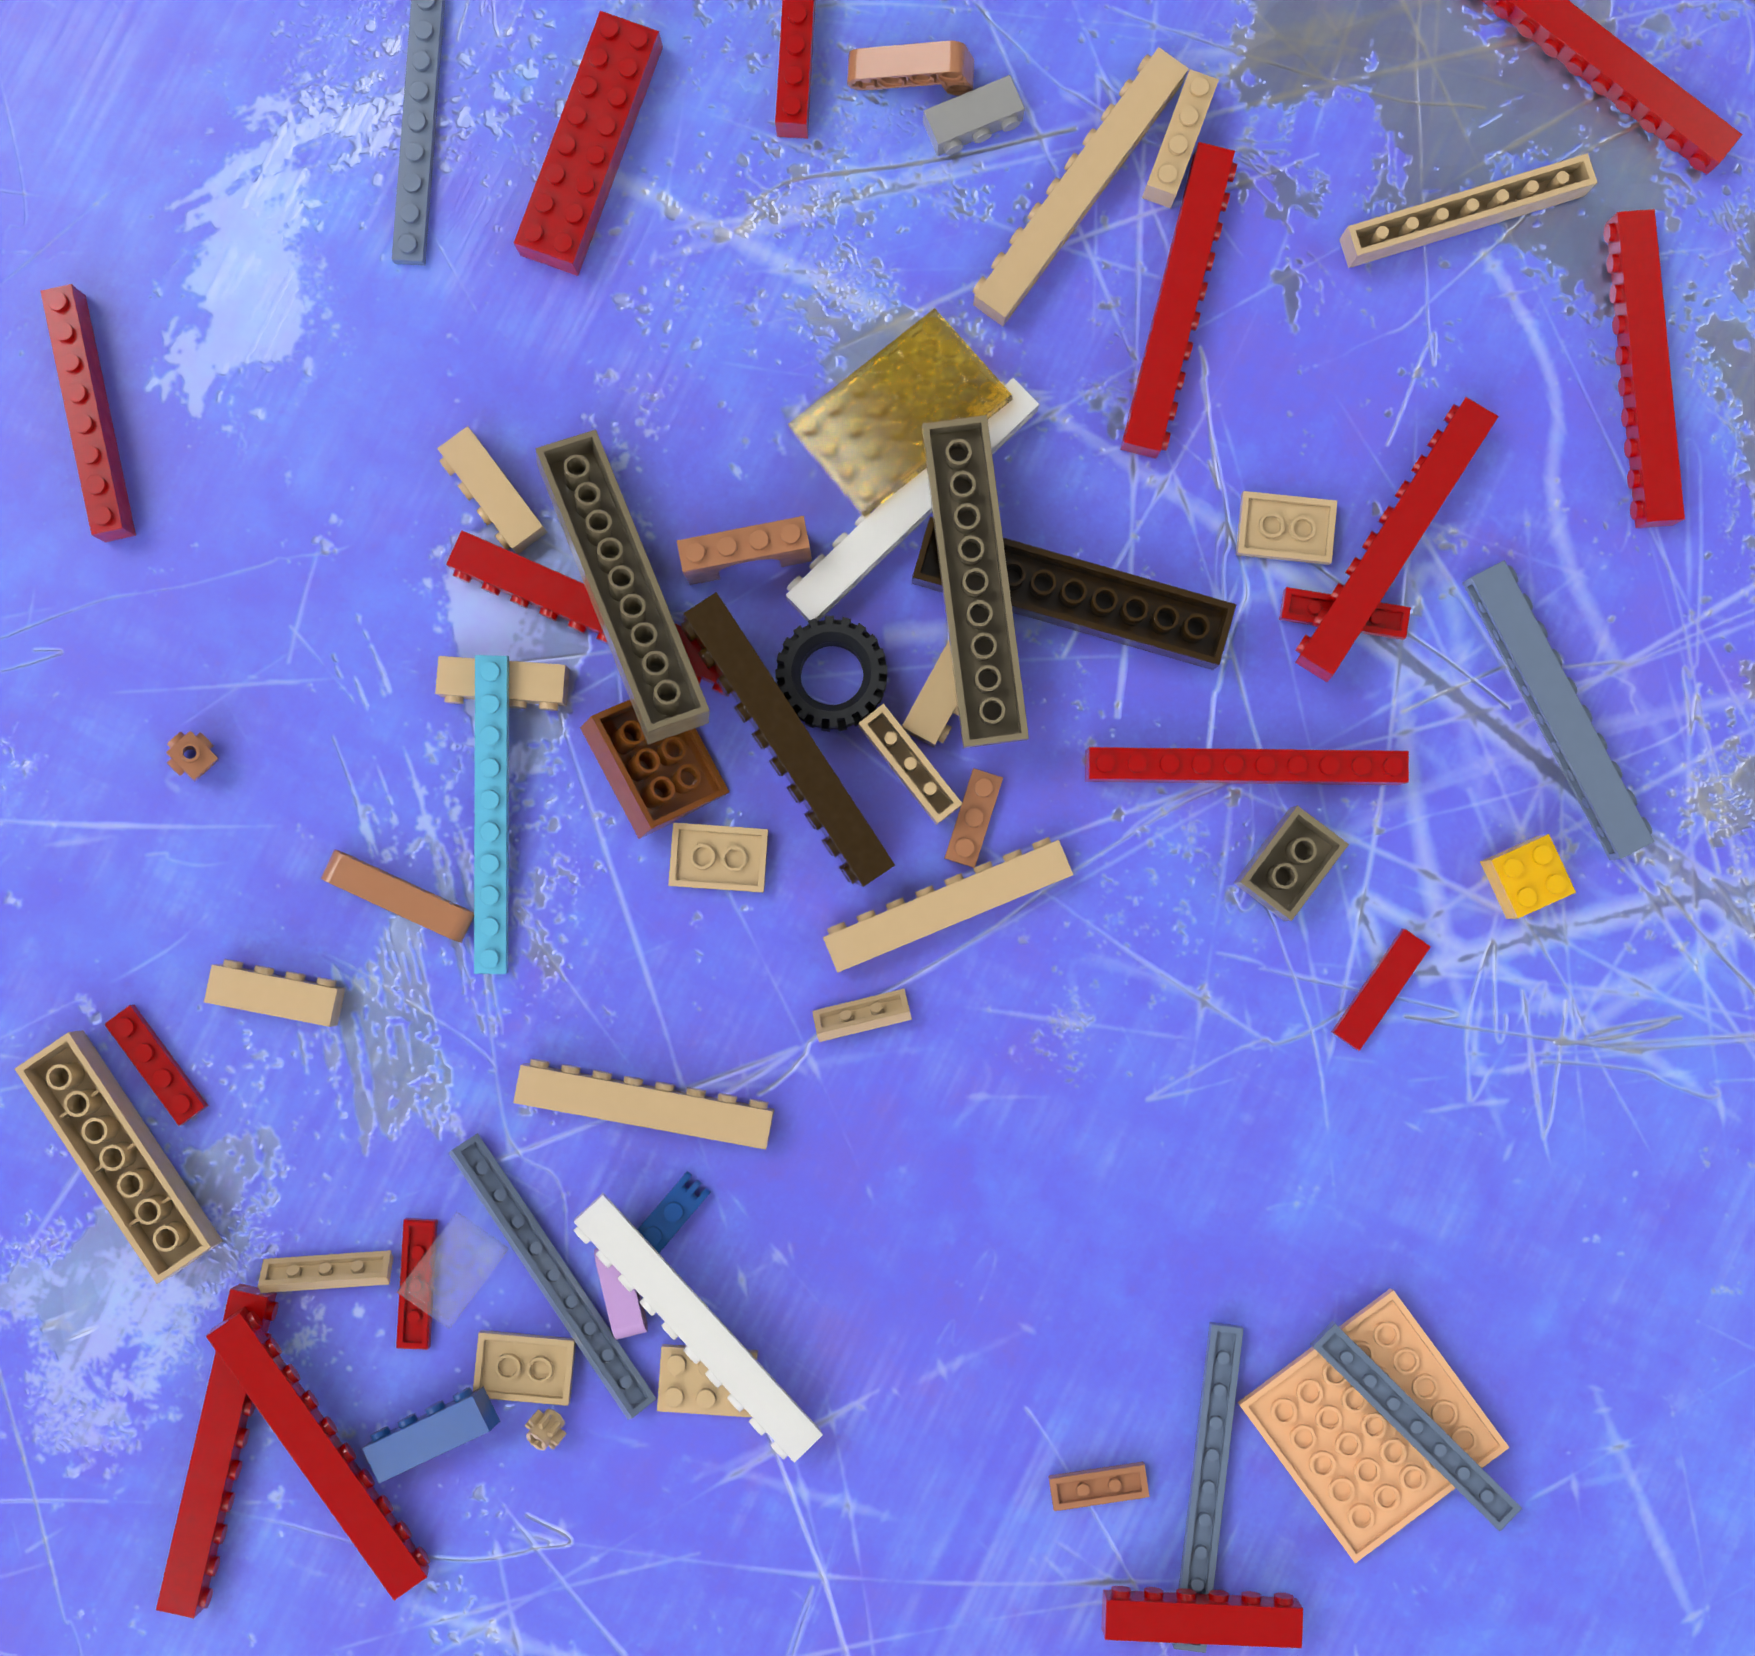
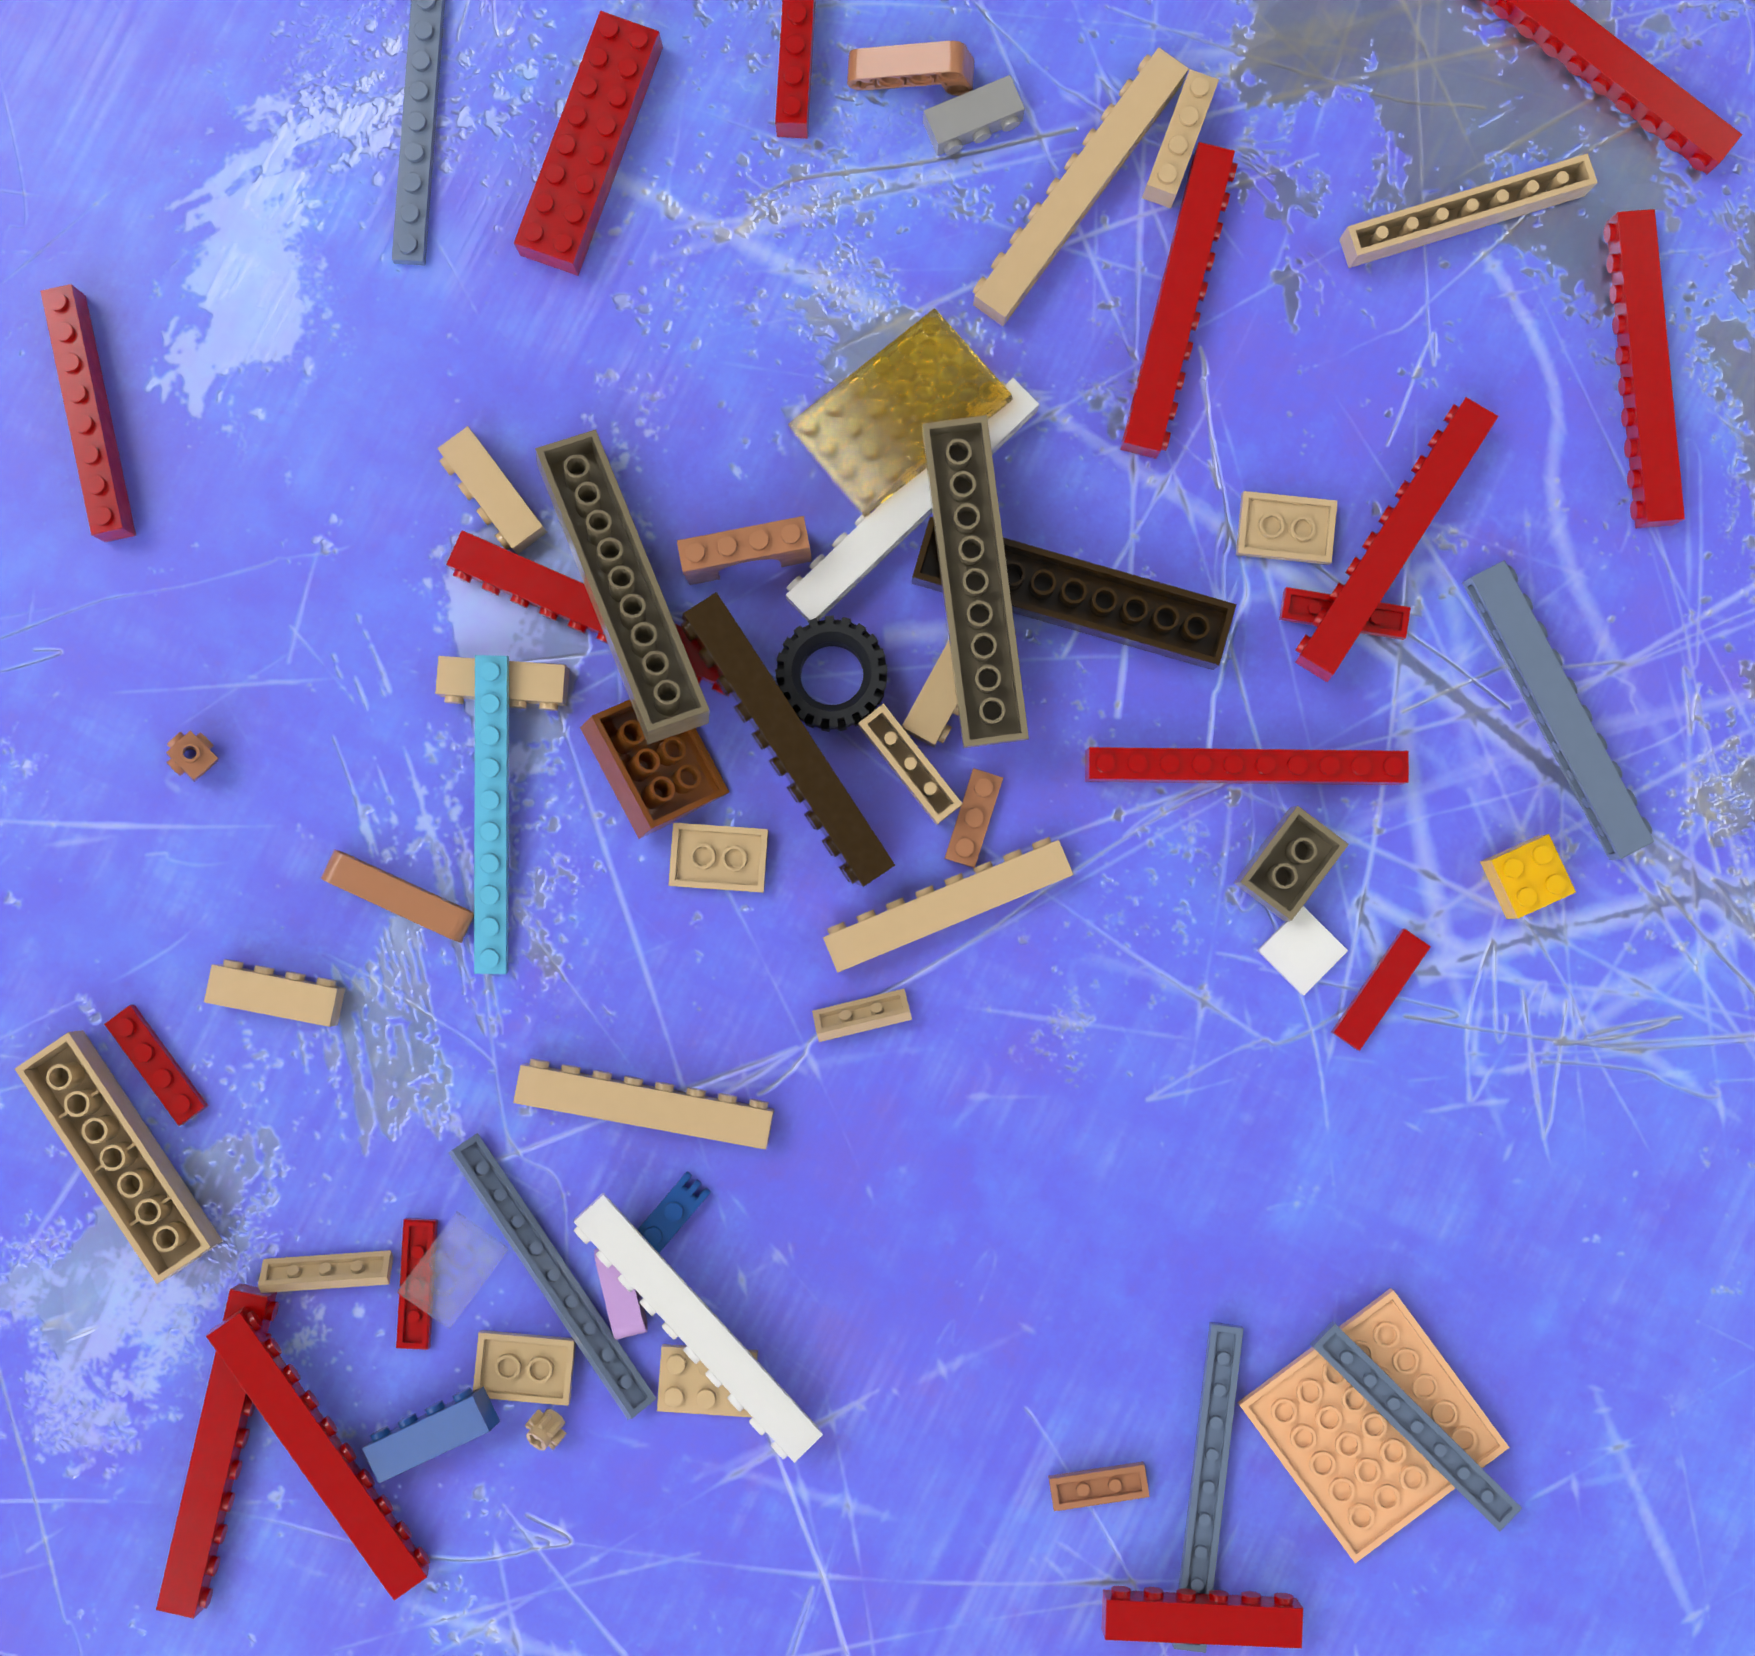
(1302, 951): none -> white tile

